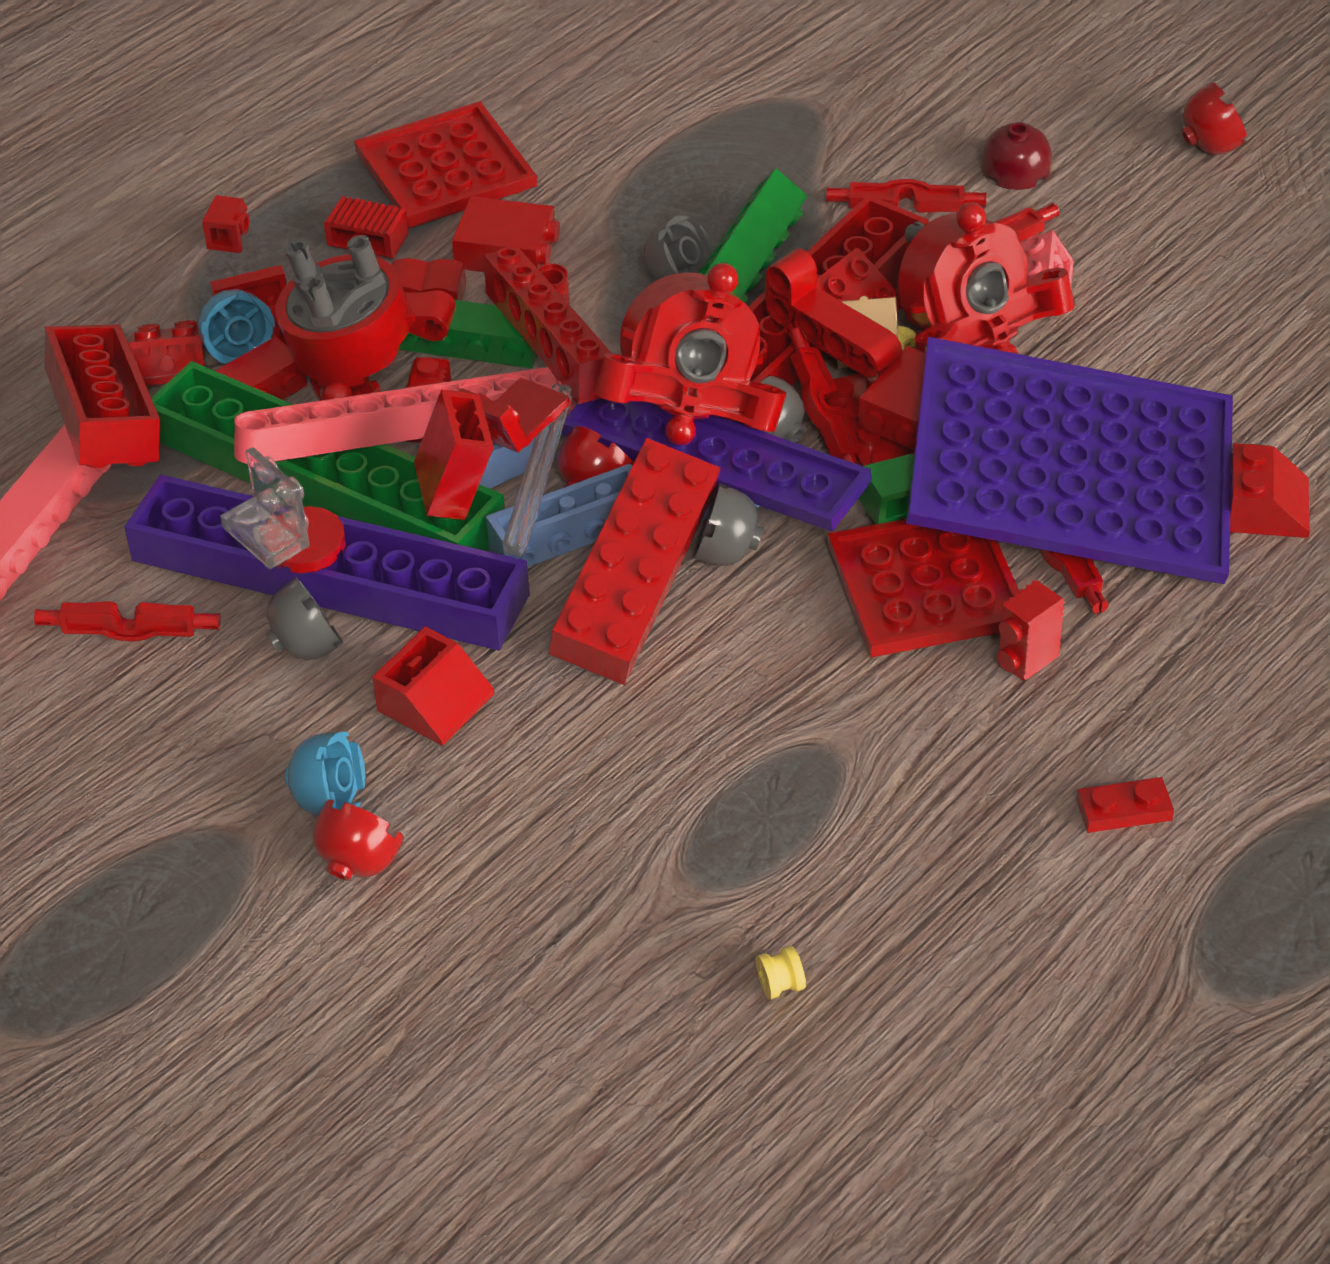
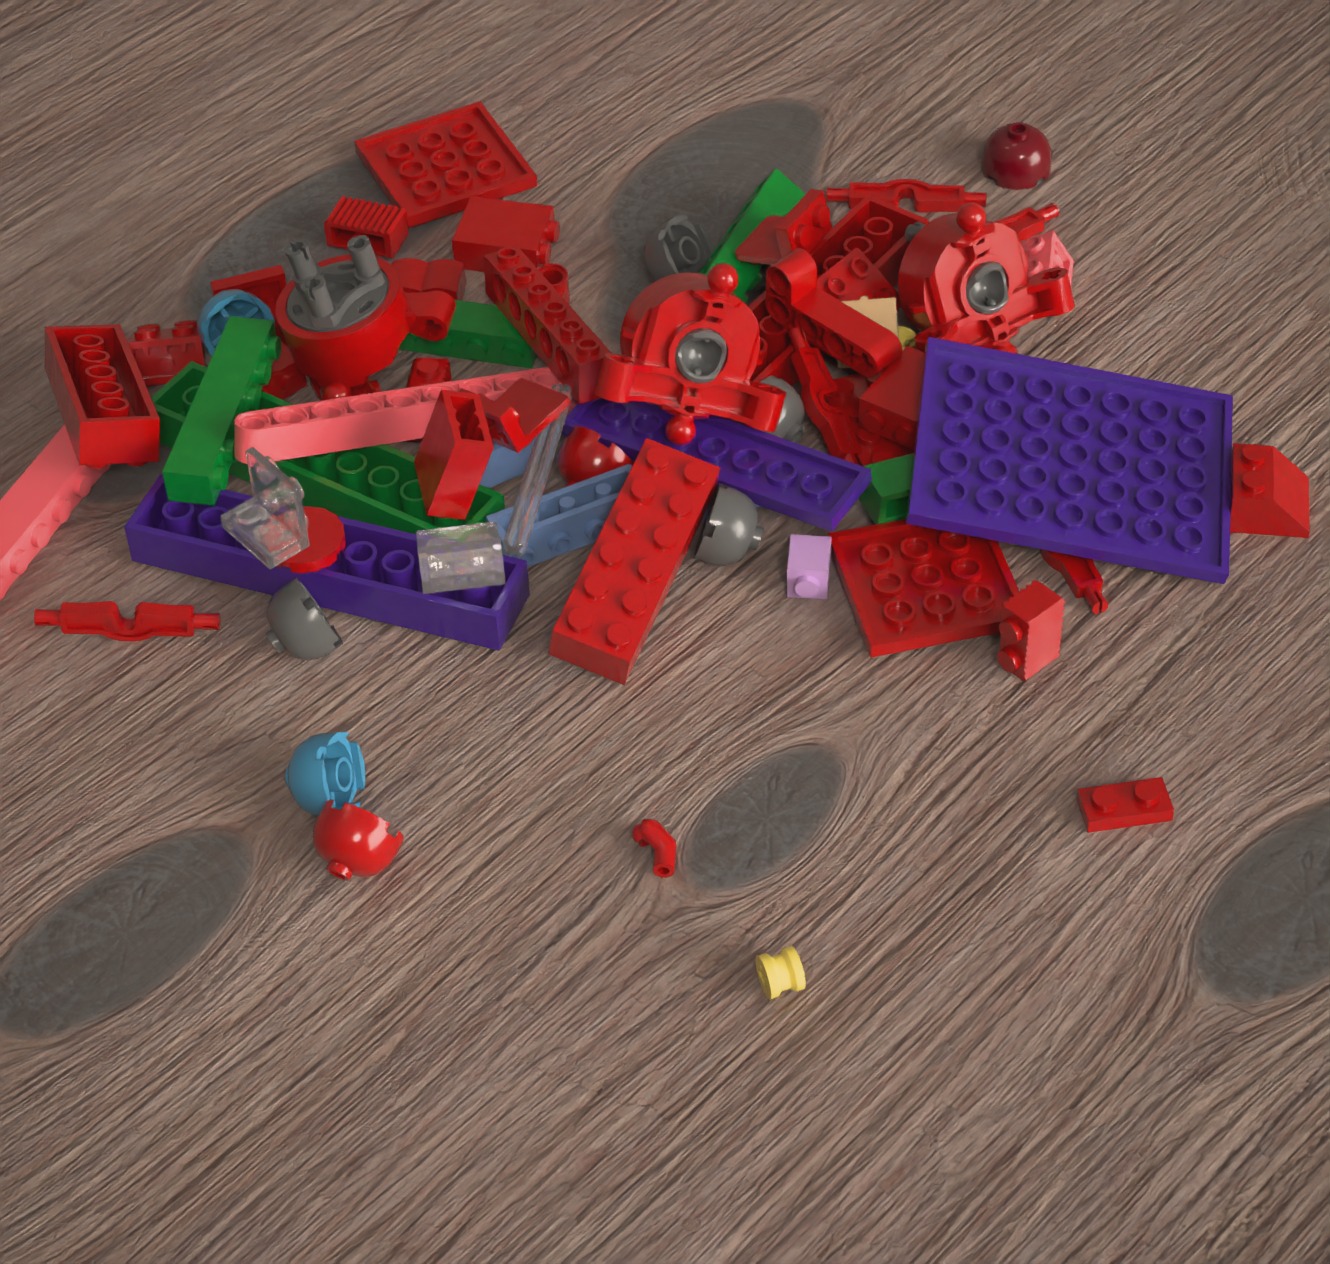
(226, 224): red brick -> none
(229, 387): none -> green brick
(431, 686): red slope -> none
(460, 557): none -> clear bracket
(654, 834): none -> red arm
(780, 235): none -> red bracket
(809, 566): none -> lavender brick
(1212, 122): red cylinder -> none

